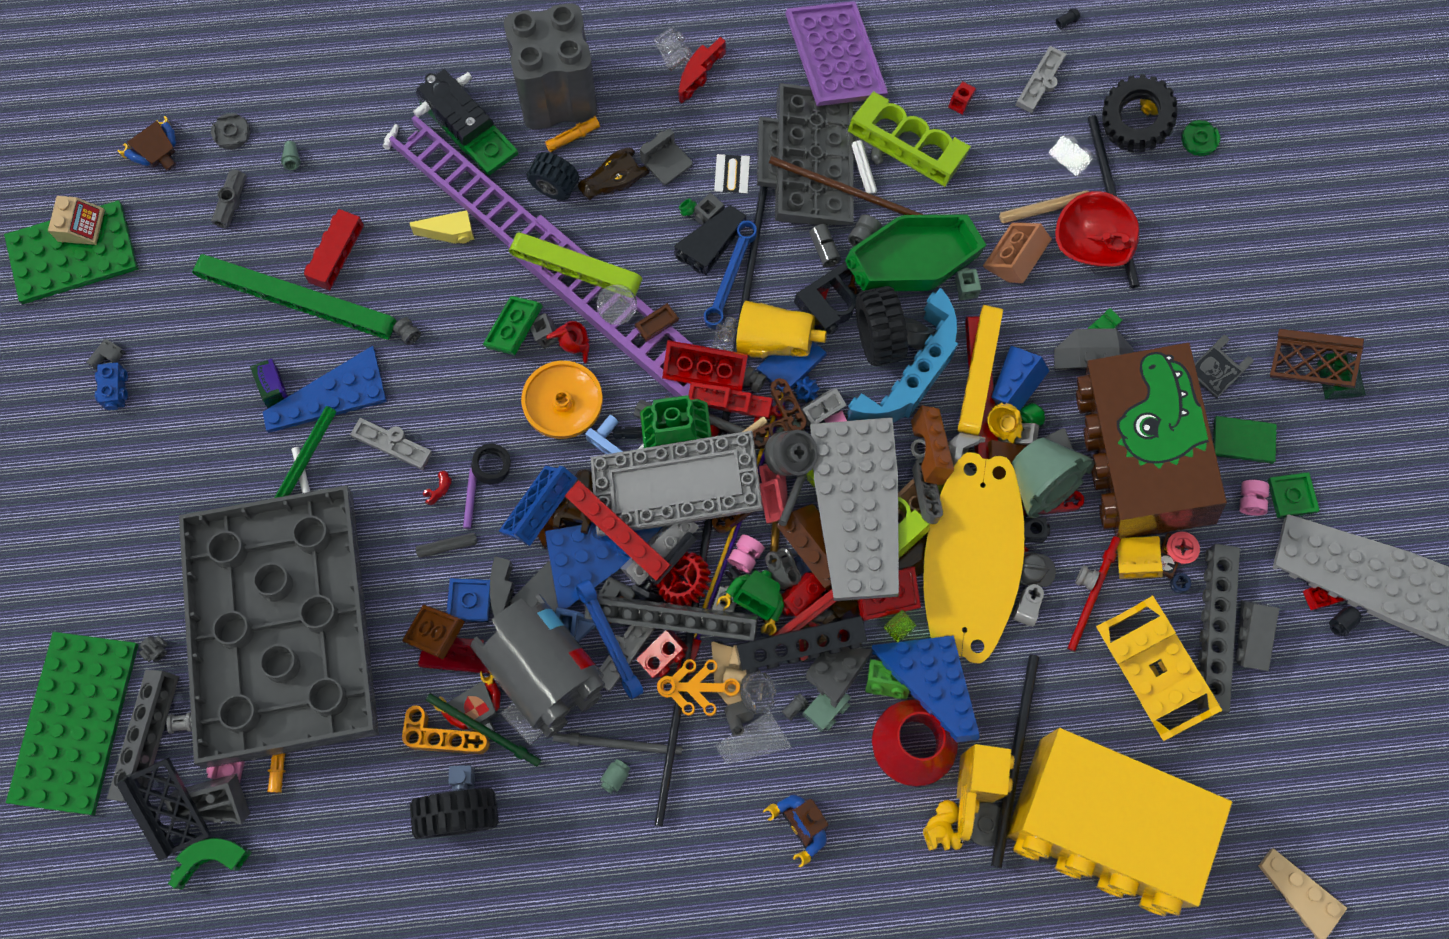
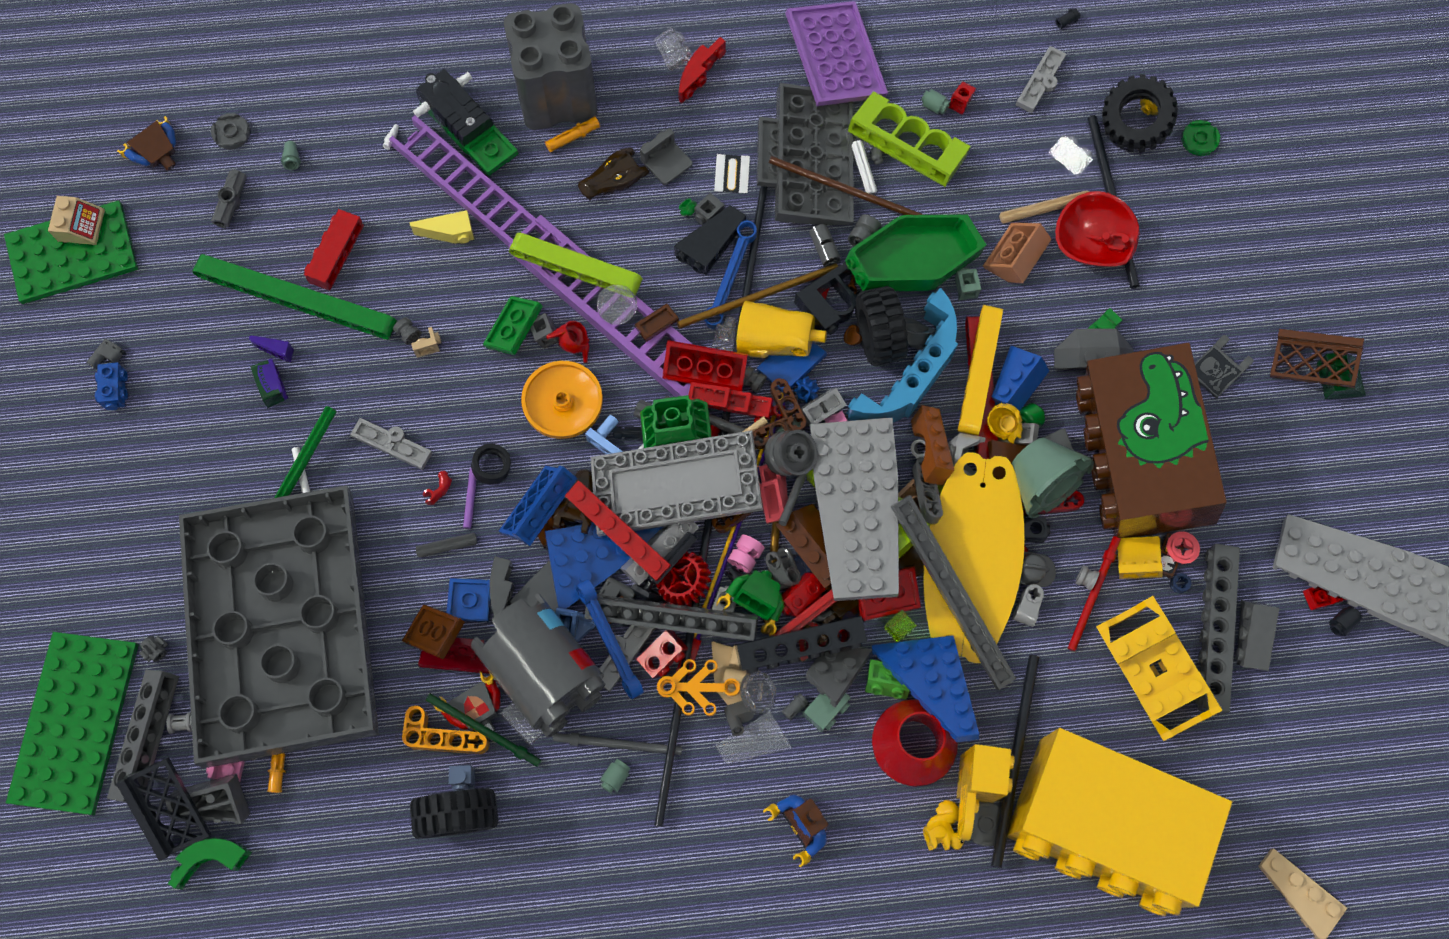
(277, 348): none -> dark purple slope
(345, 389): blue wing -> none
(427, 346): none -> tan bracket
(553, 176): black wheel -> none
(755, 296): none -> pearl gold piece
(852, 335): none -> reddish brown piece
(935, 102): none -> sand green brick
(953, 592): none -> dark grey plate
(1244, 439): green tile -> none
(1254, 497): bright pink wheel -> none
(1293, 495): green tile -> none

